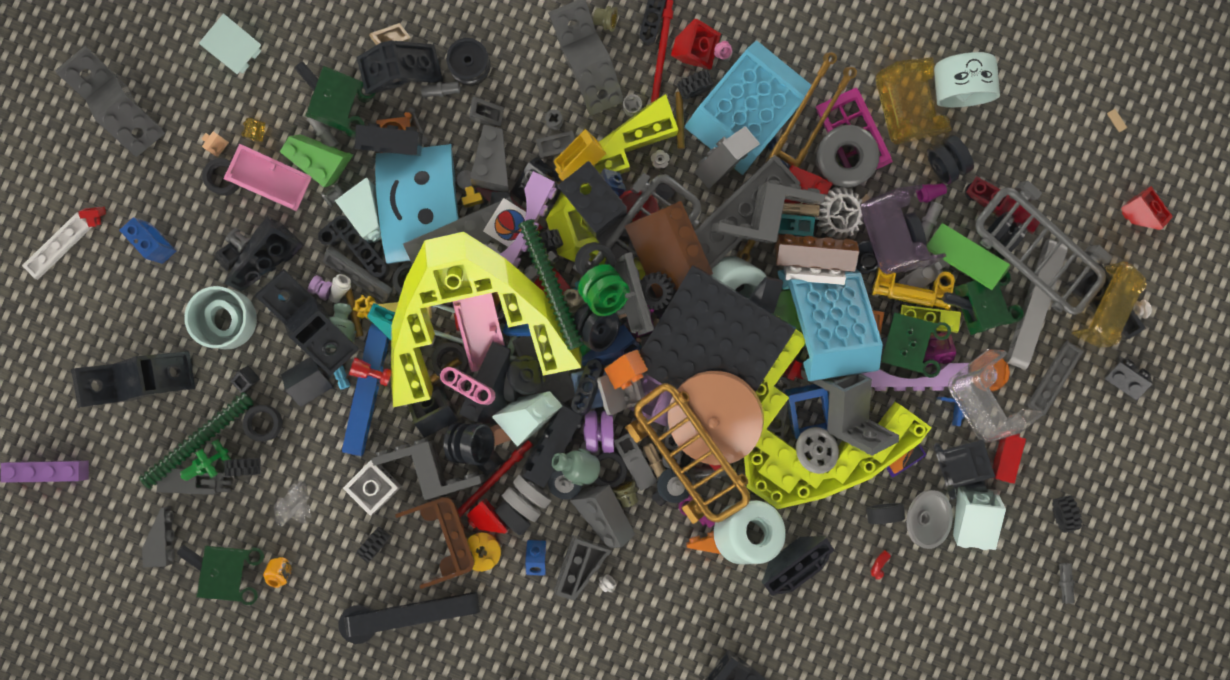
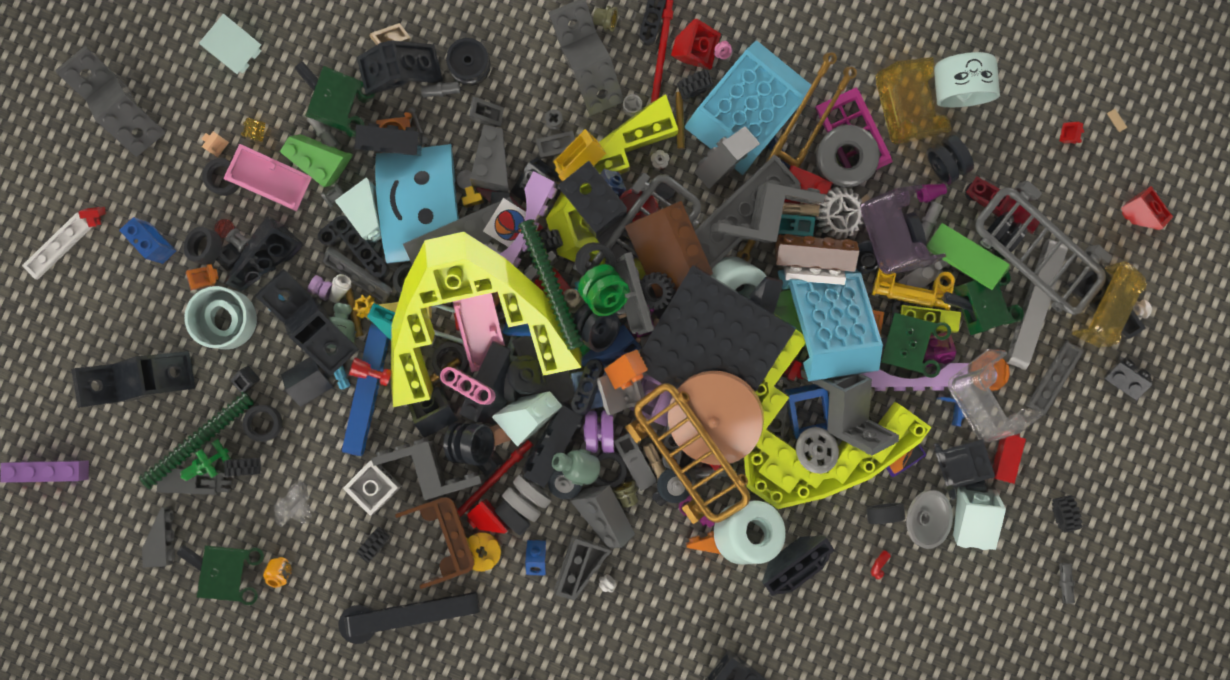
(202, 277): none -> orange bracket
(212, 249): none -> black tyre
(223, 227): none -> clear red tile
(1071, 132): none -> red tile

